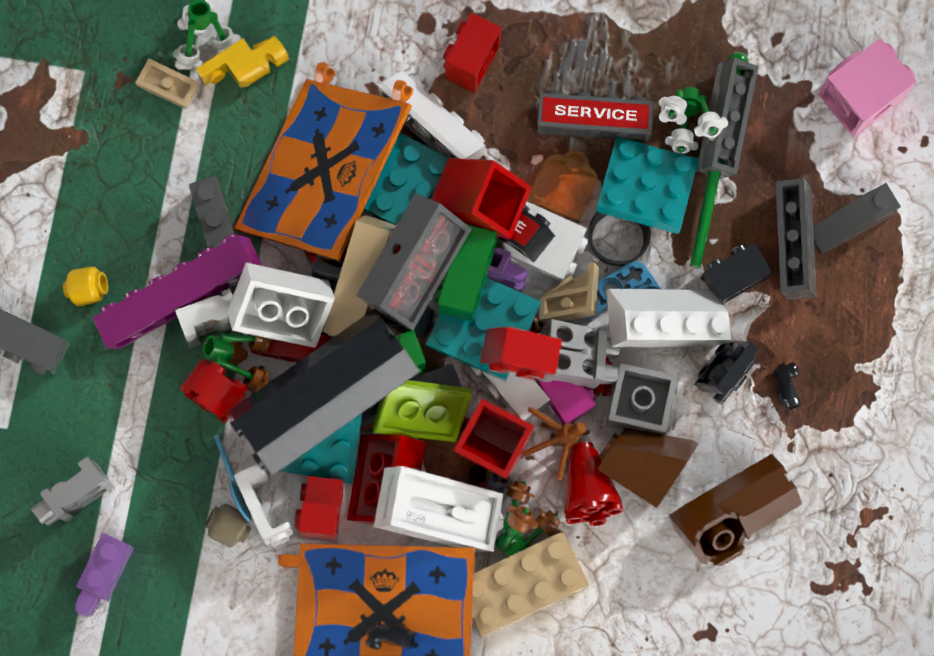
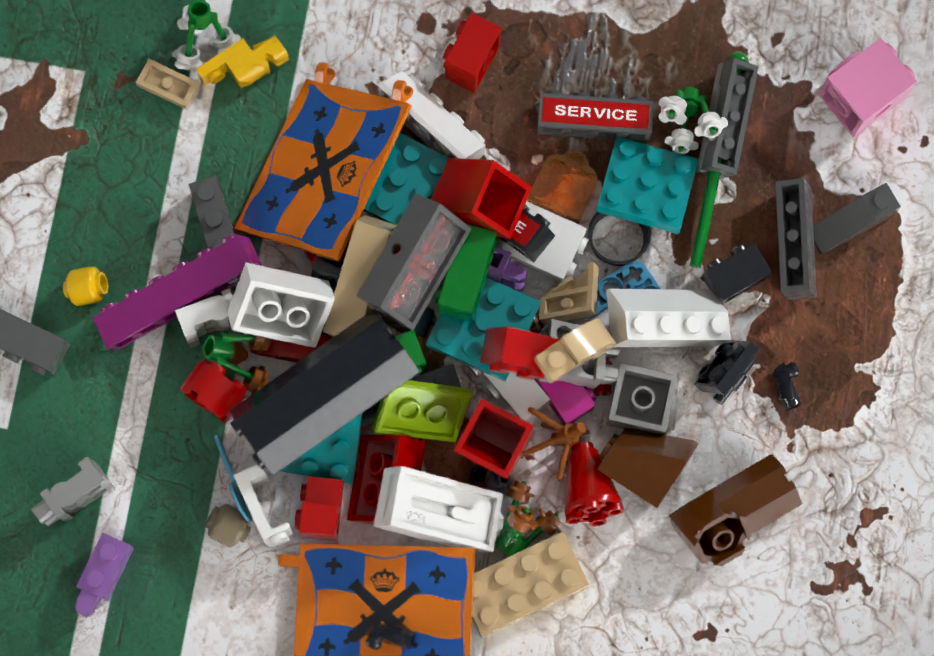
(574, 349): none -> tan arch

